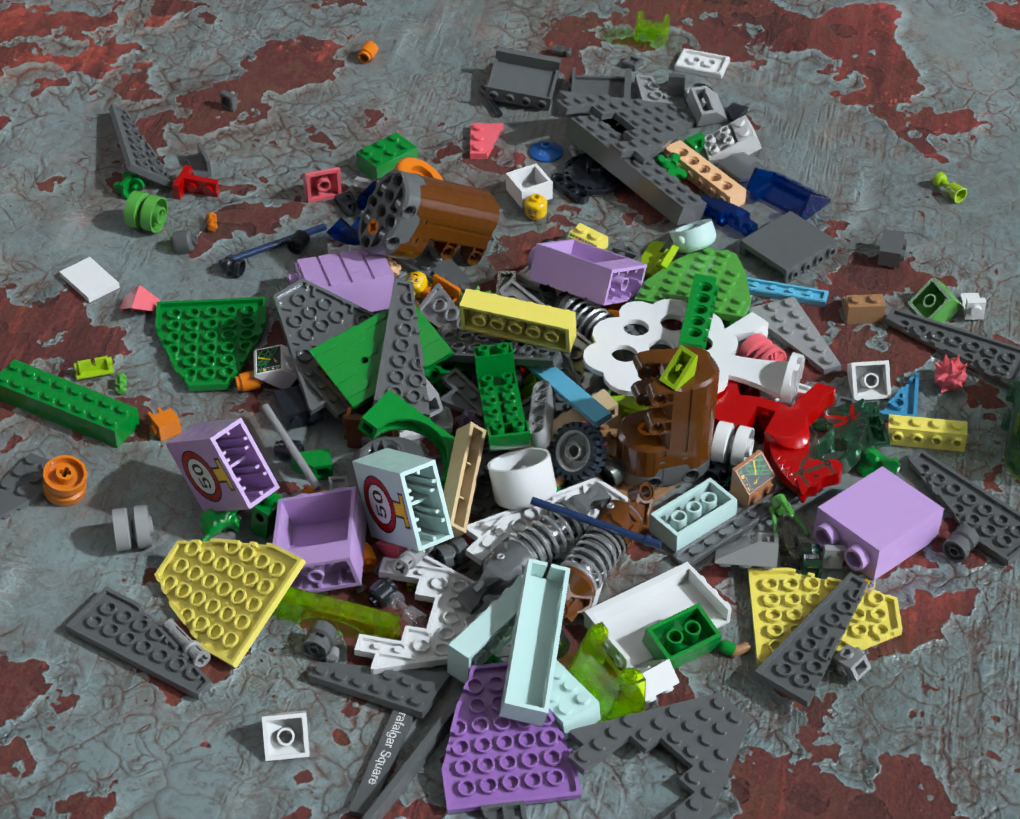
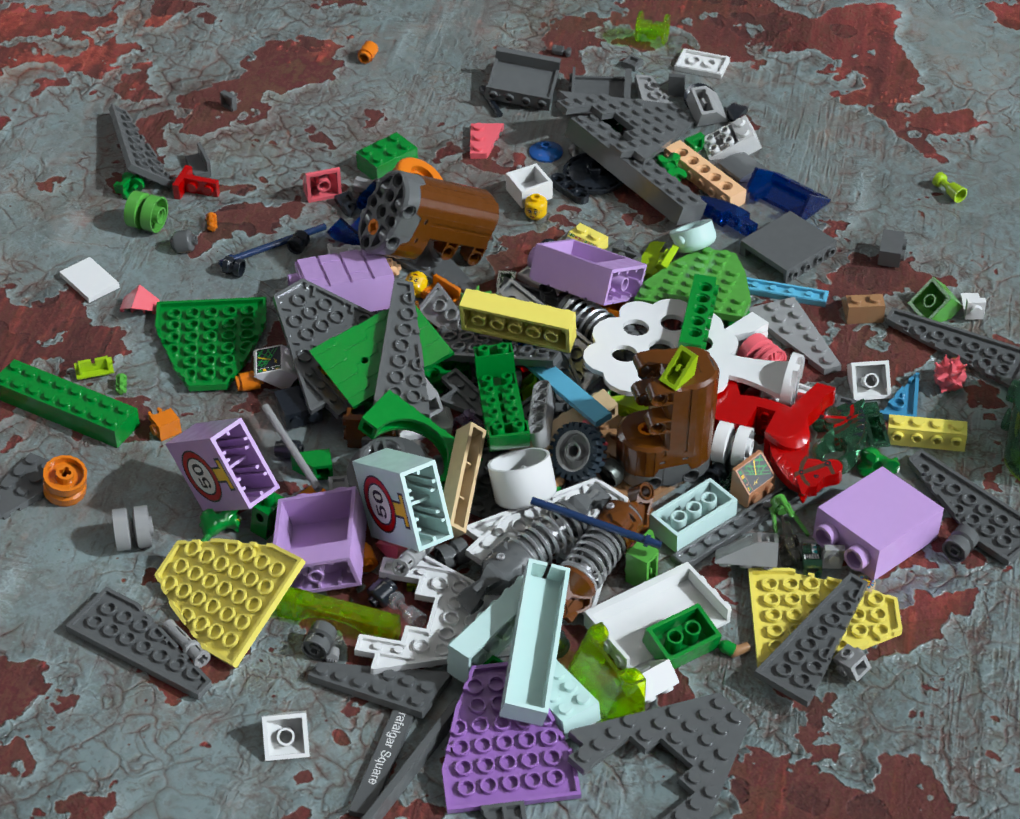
(641, 562): none -> bright green slope

